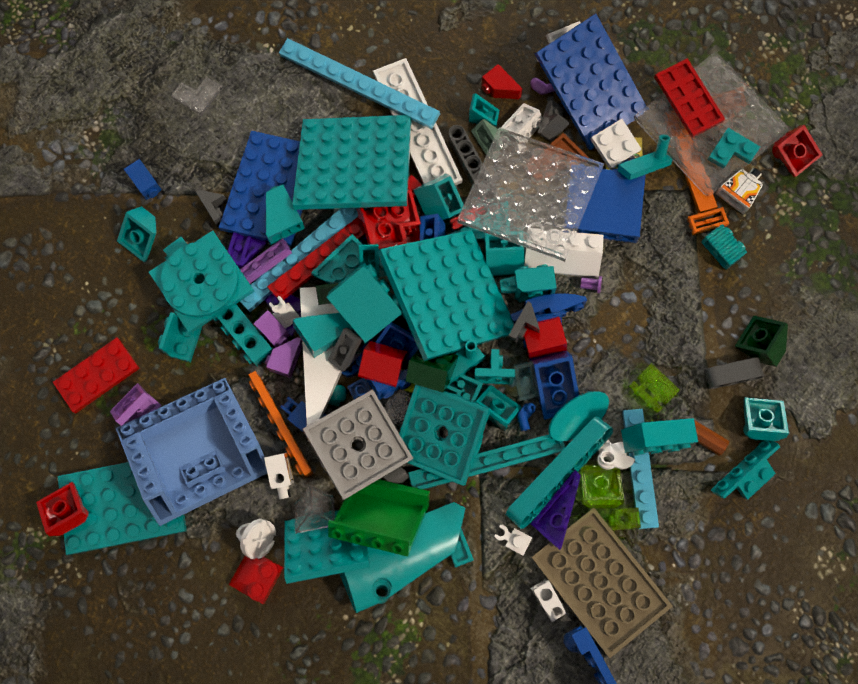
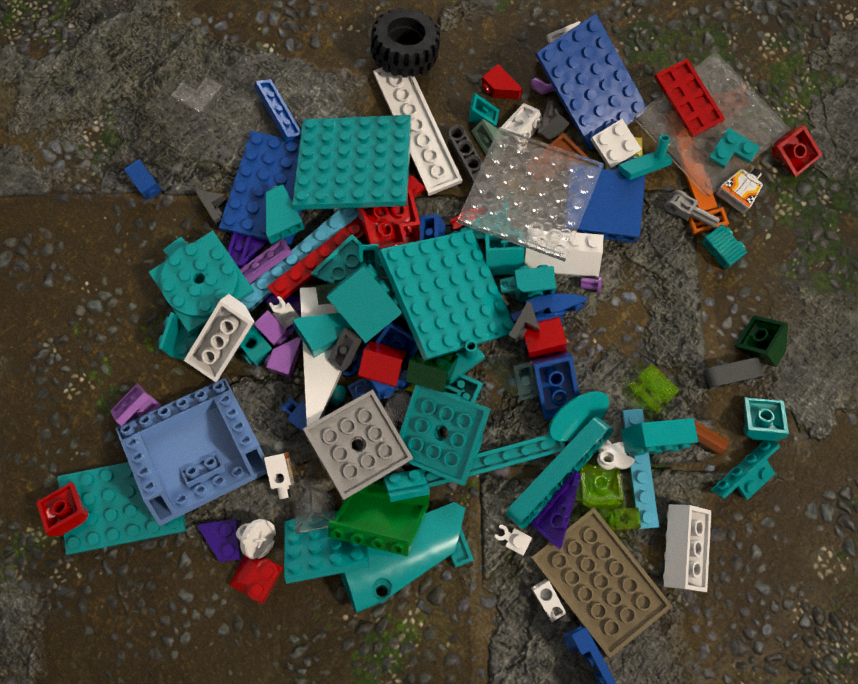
(96, 375): red plate -> none
(138, 232): teal slope -> none
(220, 337): none -> white slope
(222, 539): none -> dark purple wing
(278, 110): none -> blue plate
(284, 432): orange plate -> none
(359, 83): medium azure plate -> none
(405, 59): none -> black tyre
(406, 485): none -> teal plate
(439, 197): teal slope -> none
(495, 373): teal bracket -> none
(502, 407): teal slope -> none
(524, 414): blue arm -> none
(687, 206): none -> light grey connector
(687, 548): none -> white slope

